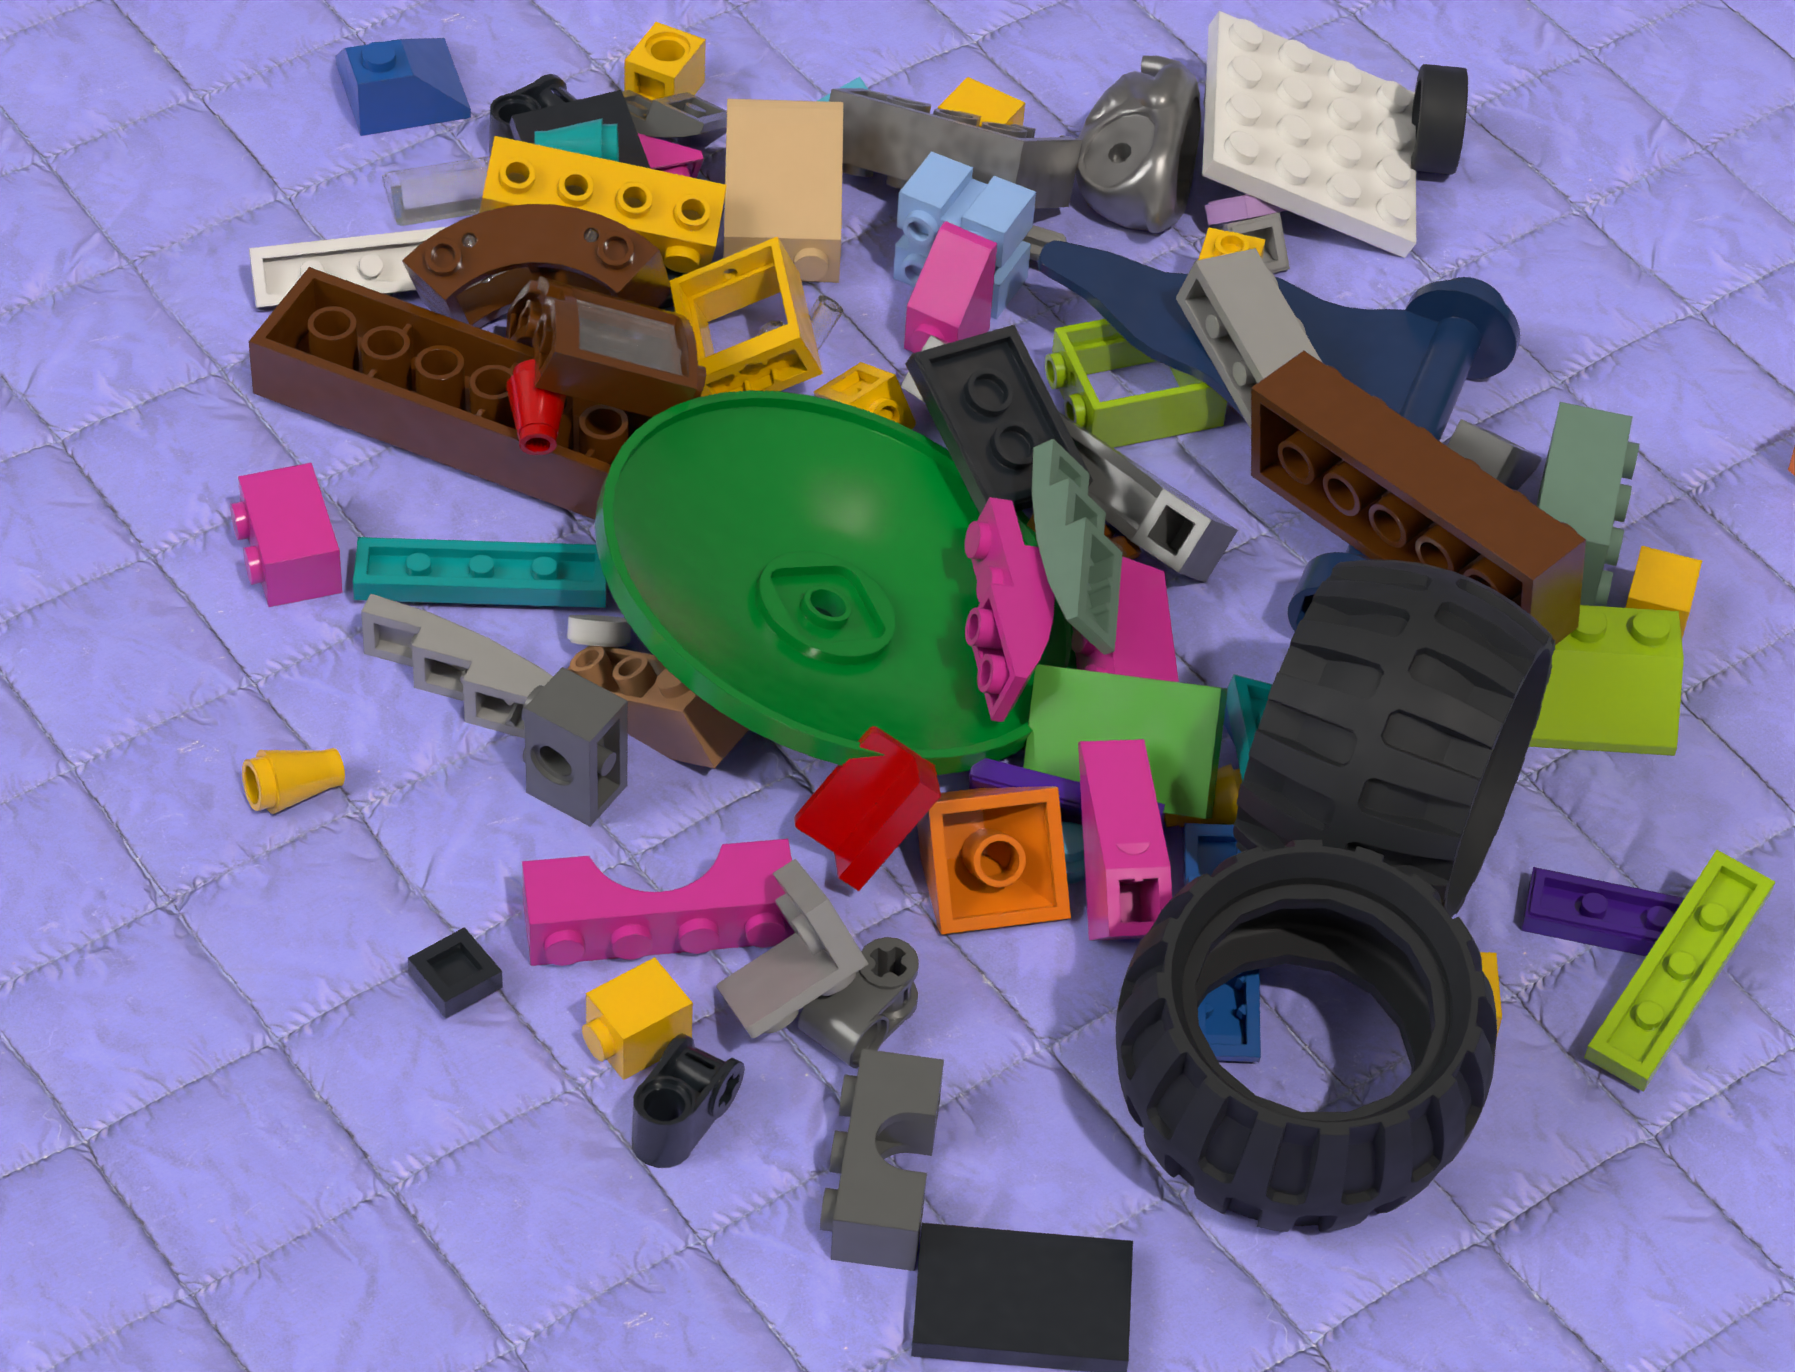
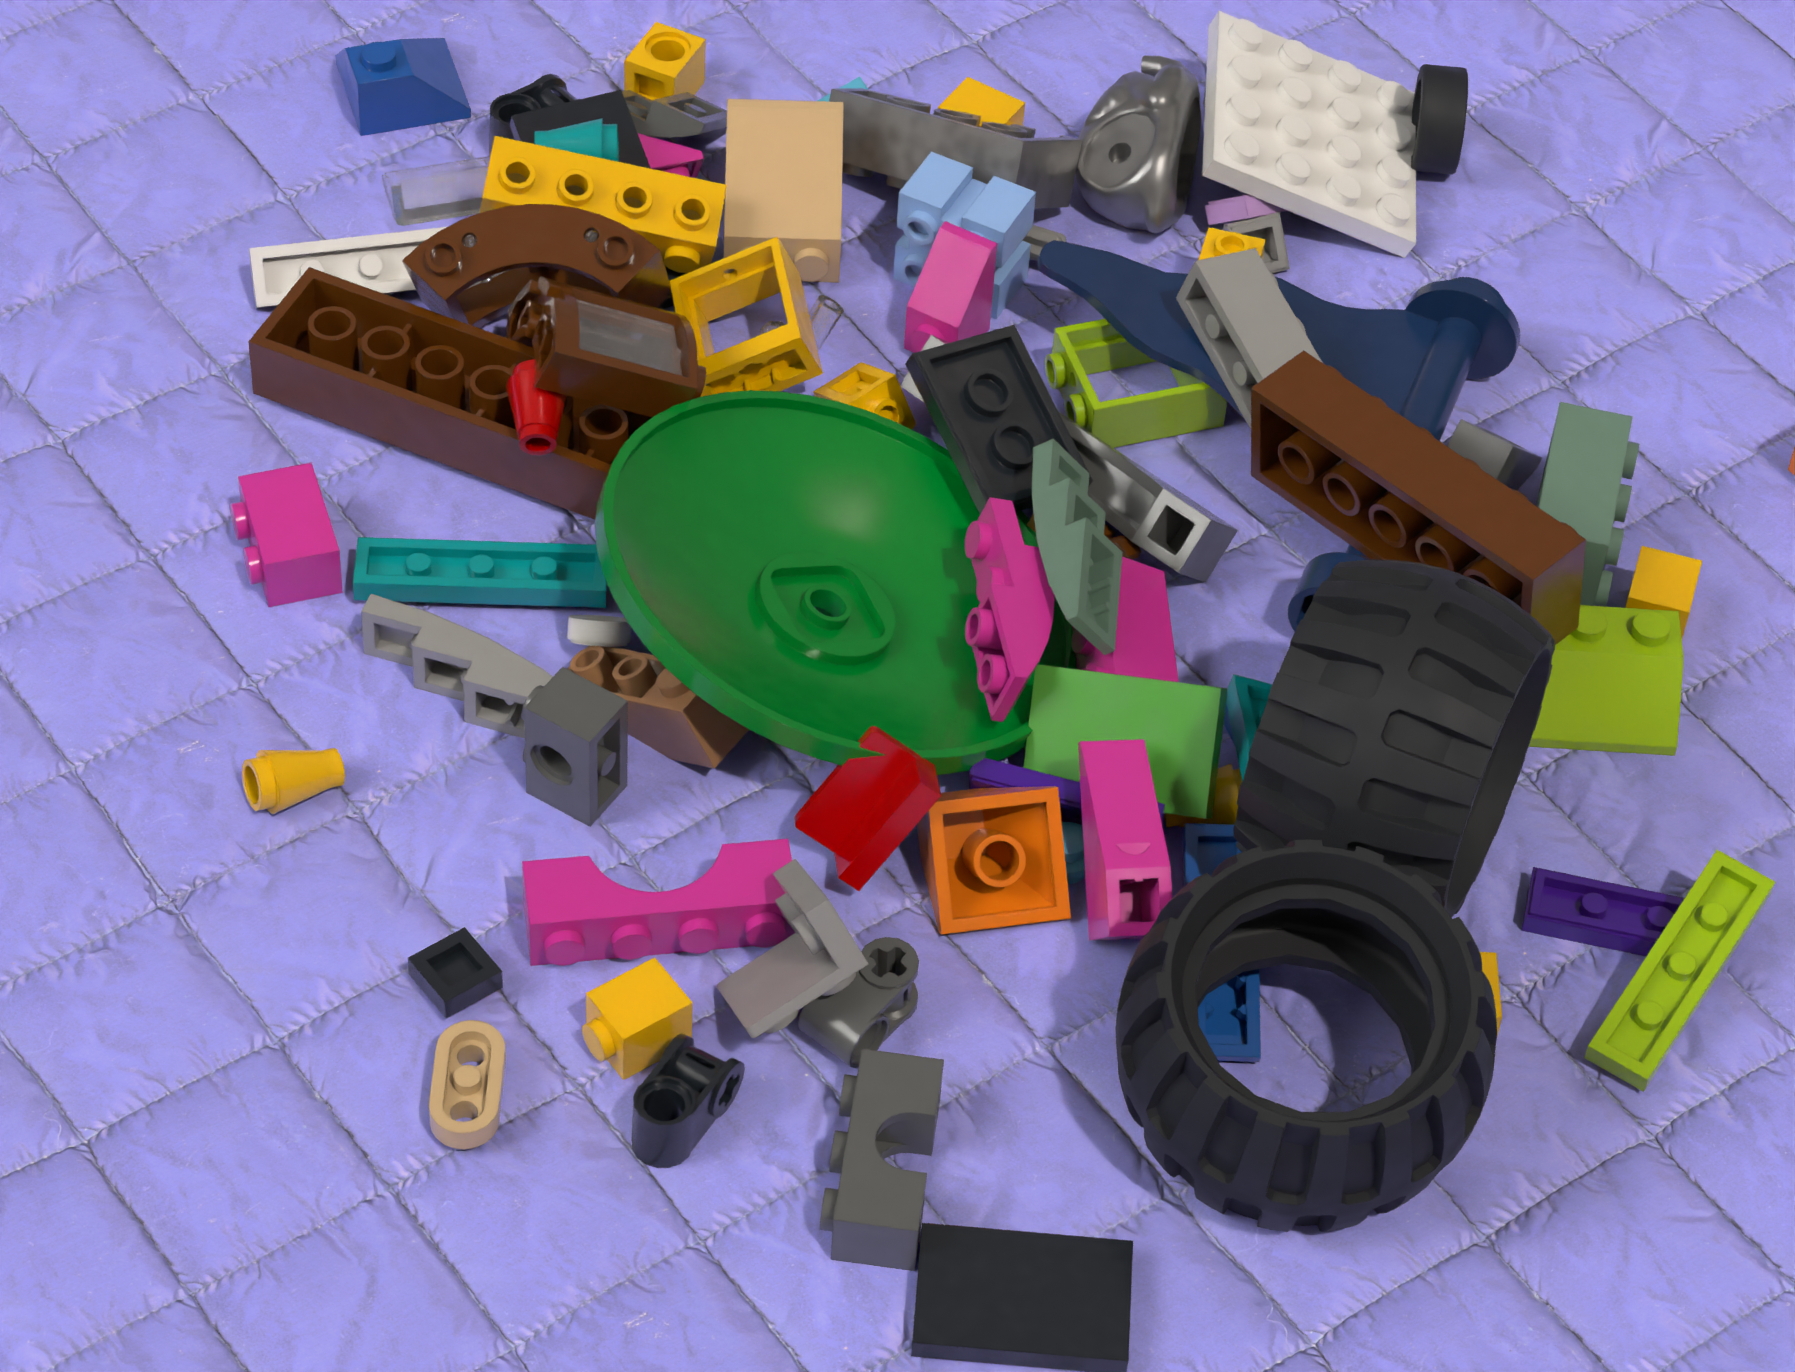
(467, 1089): none -> tan plate

